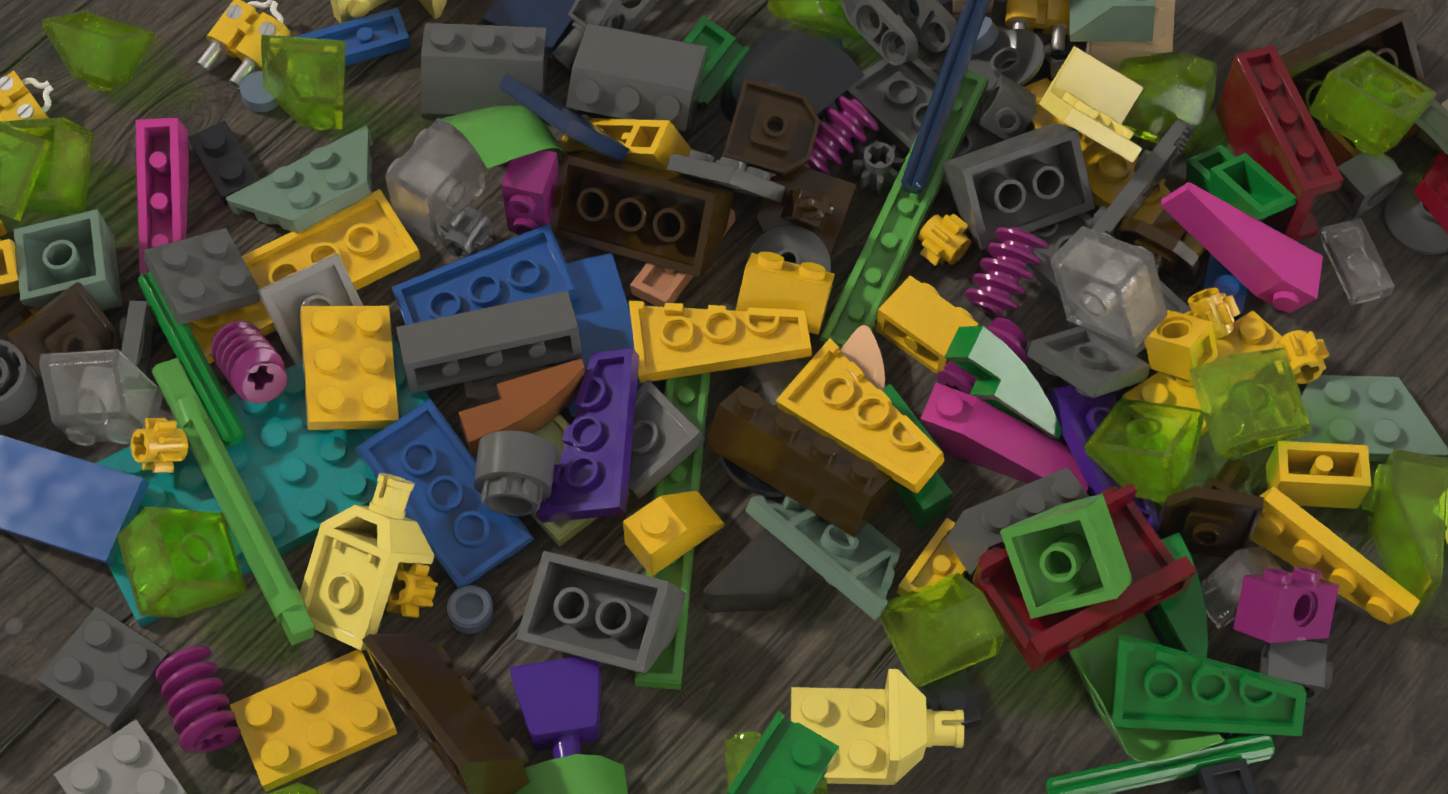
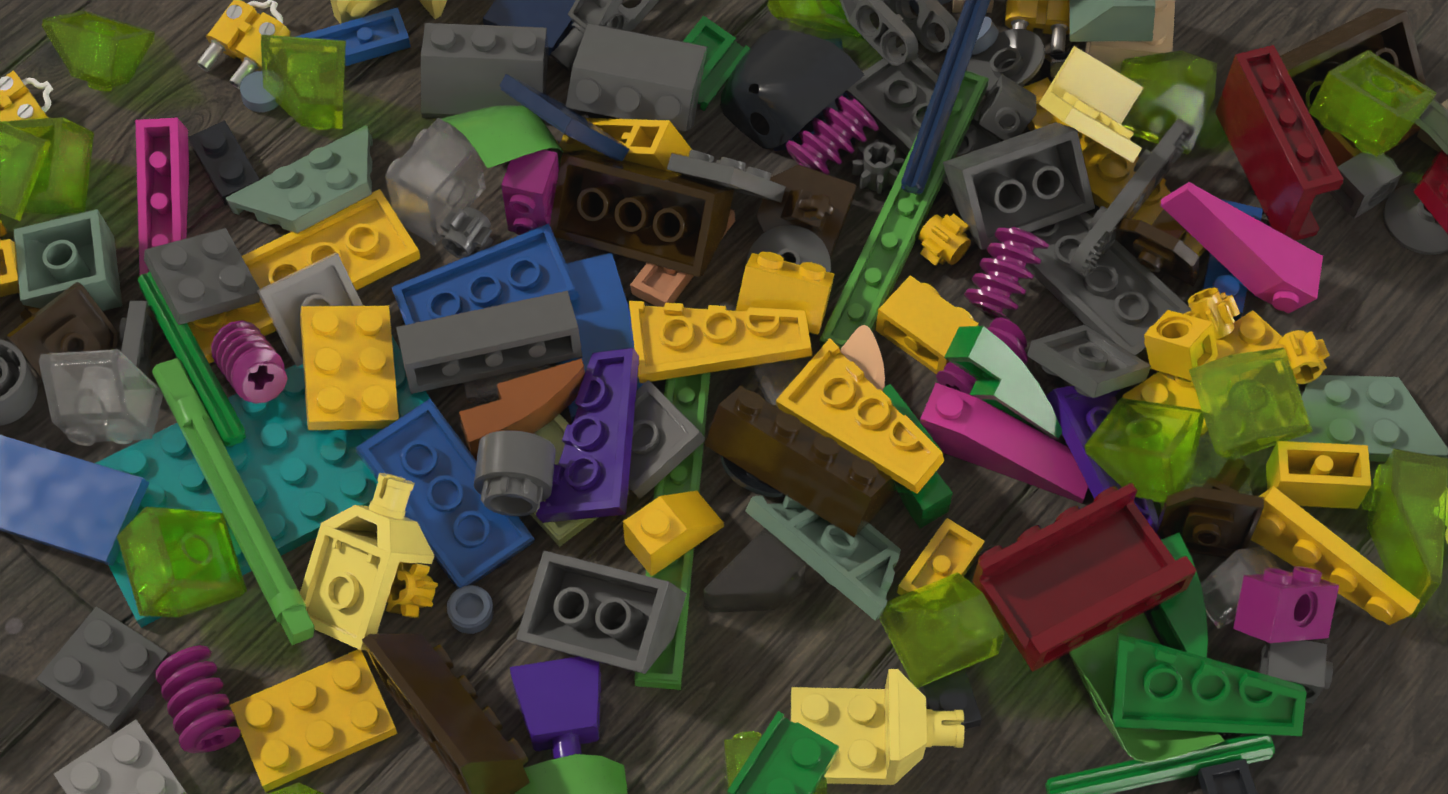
(159, 445): yellow gear -> none
(771, 129): dark brown piece -> none
(981, 525): dark grey brick -> none
(1067, 557): bright green slope -> none
(1109, 286): clear brick -> none
(1238, 182): green slope -> none
(1356, 261): clear plate -> none

